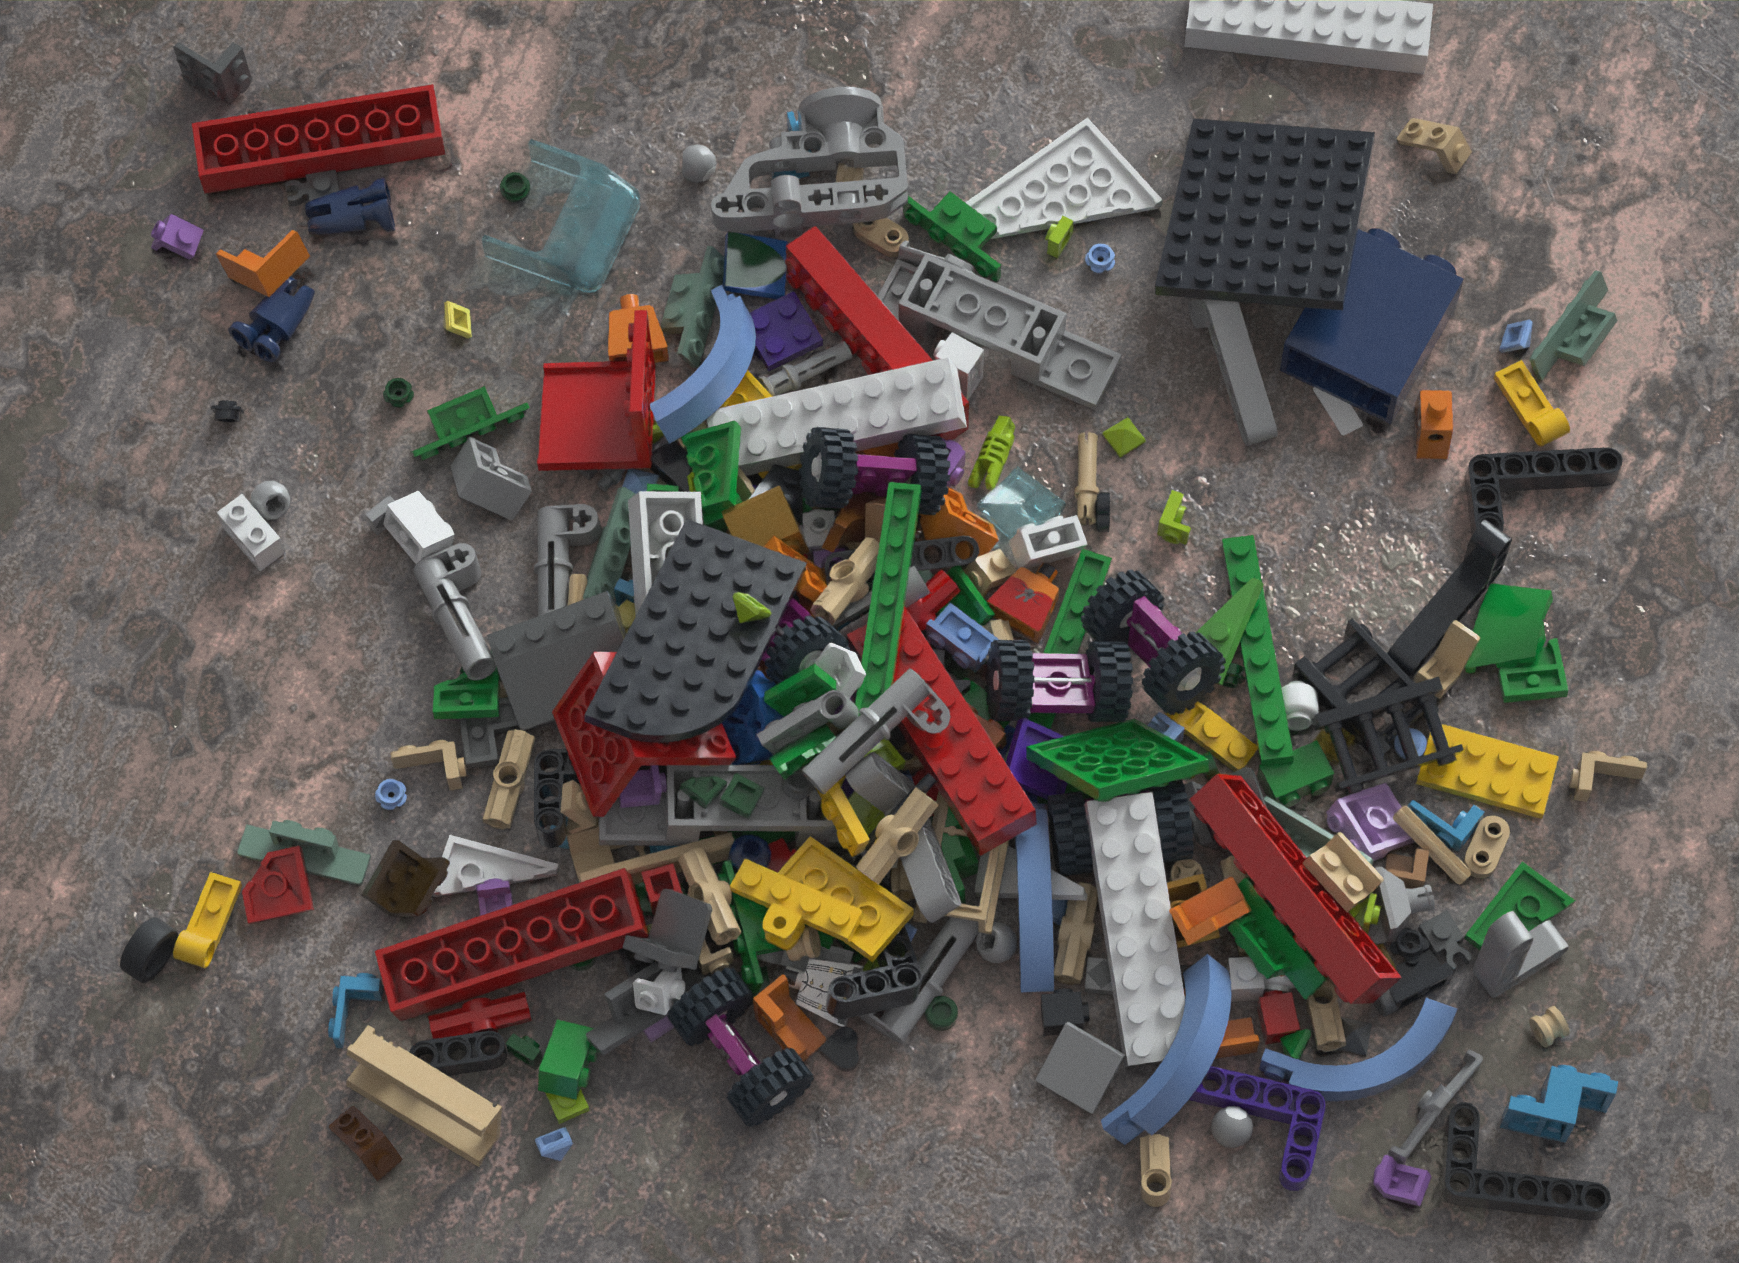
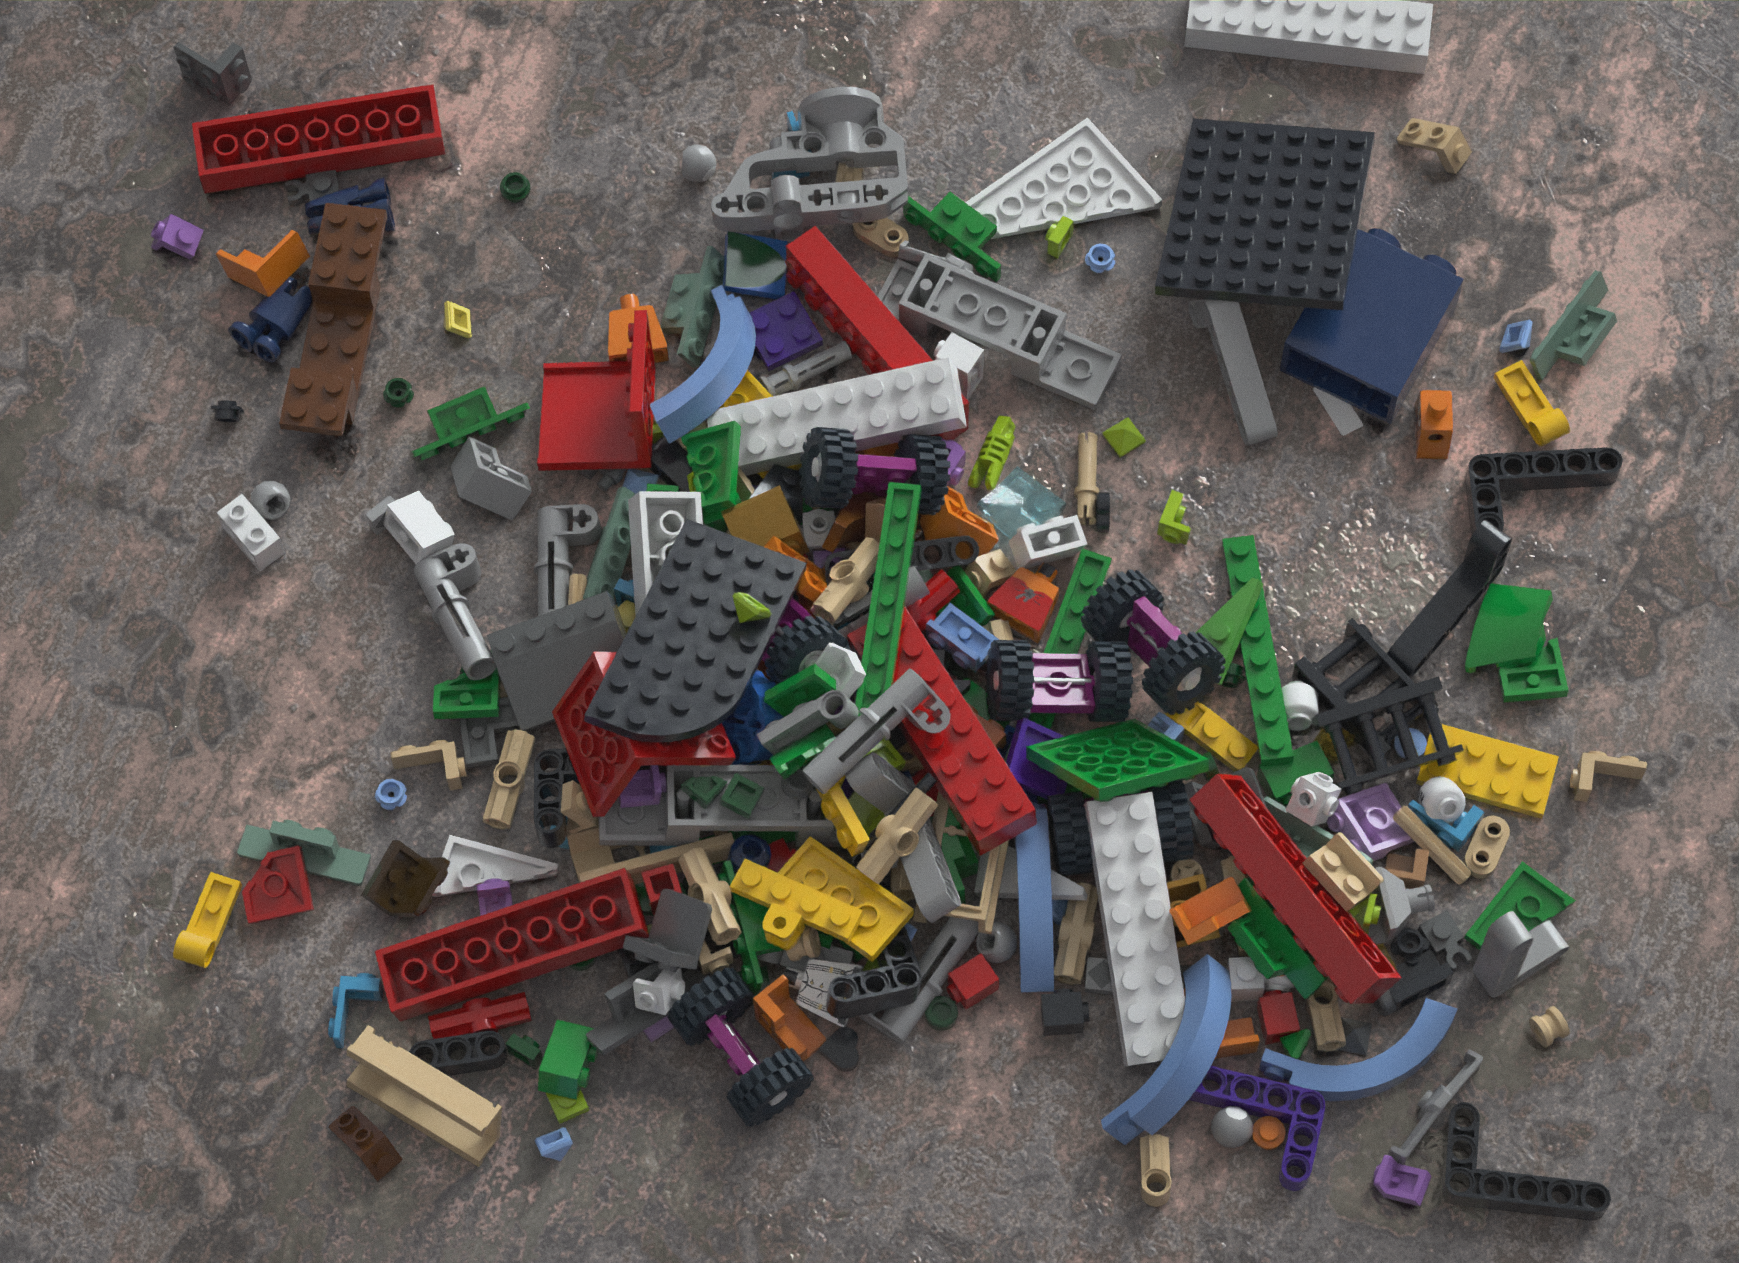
(148, 950): black tyre -> none
(345, 297): none -> reddish brown bracket
(587, 229): clear light blue windscreen -> none
(972, 982): none -> red brick
(1080, 1067): light grey tile -> none
(1268, 1132): none -> orange plate
(1313, 798): none -> white brick
(1442, 799): none -> white head
(1450, 657): tan bracket -> none
(1559, 1103): dark azure bracket -> none

